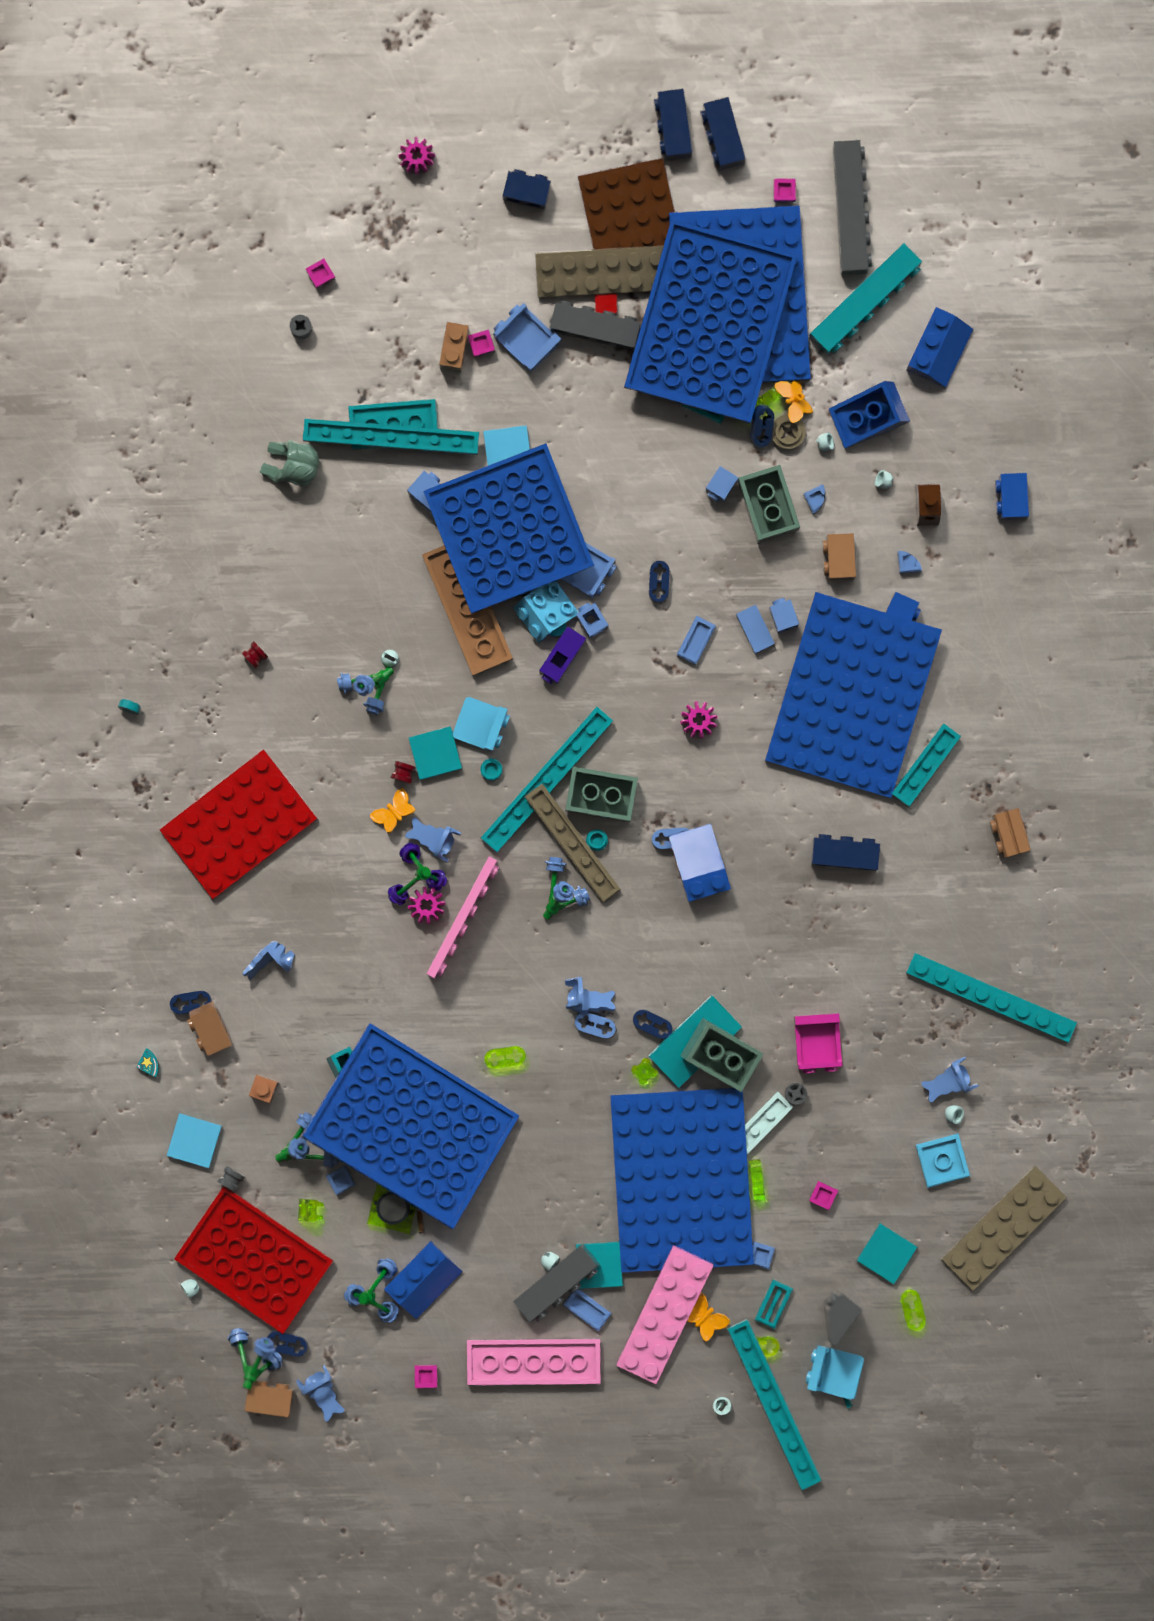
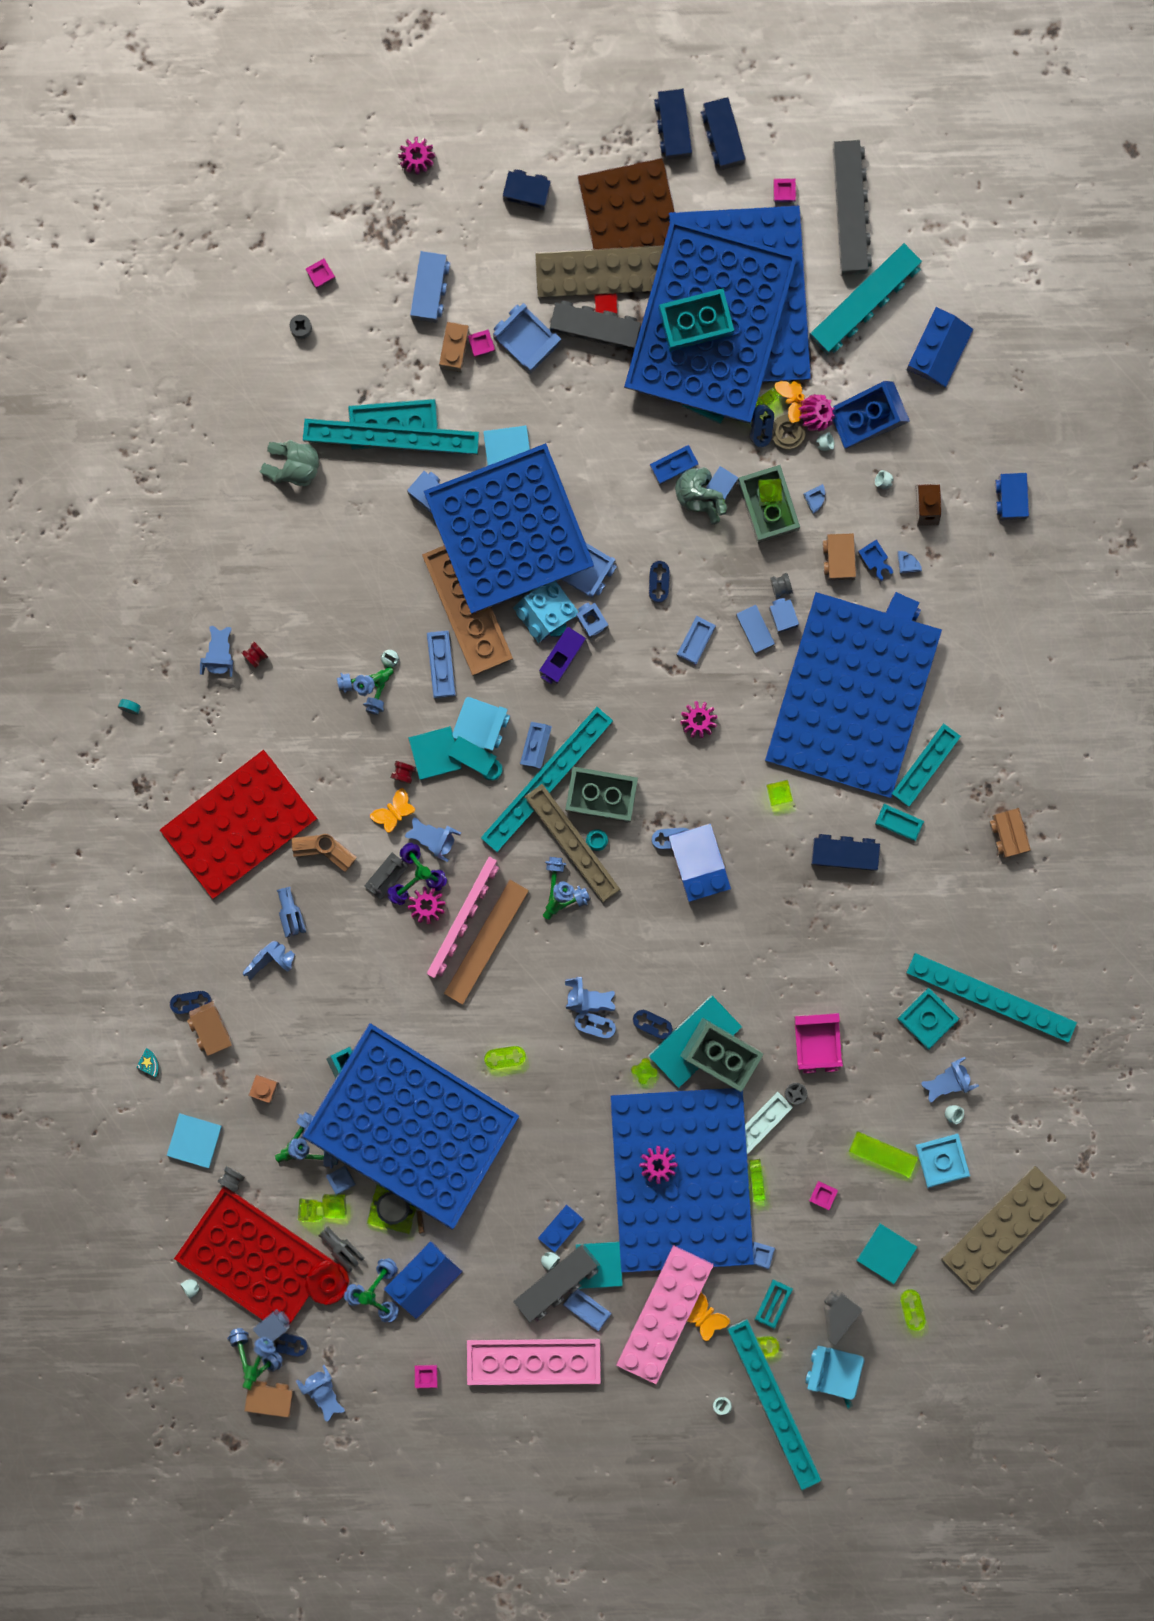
(218, 658): none -> medium blue hair
(272, 1325): none -> sand blue brick
(290, 914): none -> medium blue arm
(311, 846): none -> medium nougat piece
(327, 1282): none -> red tile
(334, 1206): none -> clear neon green plate
(338, 1245): none -> dark grey arm
(386, 875): none -> dark grey hinge
(429, 287): none -> medium blue brick
(441, 664): none -> medium blue tile
(472, 755): none -> teal tile
(486, 942): none -> medium nougat tile
(535, 745): none -> medium blue plate
(560, 1228): none -> blue plate
(650, 1166): none -> dark pink gear
(674, 464): none -> blue plate
(690, 487): none -> sand green hair
(696, 319): none -> teal brick
(770, 492): none -> clear neon green brick
(779, 793): none -> clear neon green plate
(781, 585): none -> dark grey wheel
(817, 412): none -> dark pink gear
(873, 556): none -> blue plate
(883, 1154): none -> clear neon green plate
(899, 822): none -> teal tile
(928, 1018): none -> teal tile

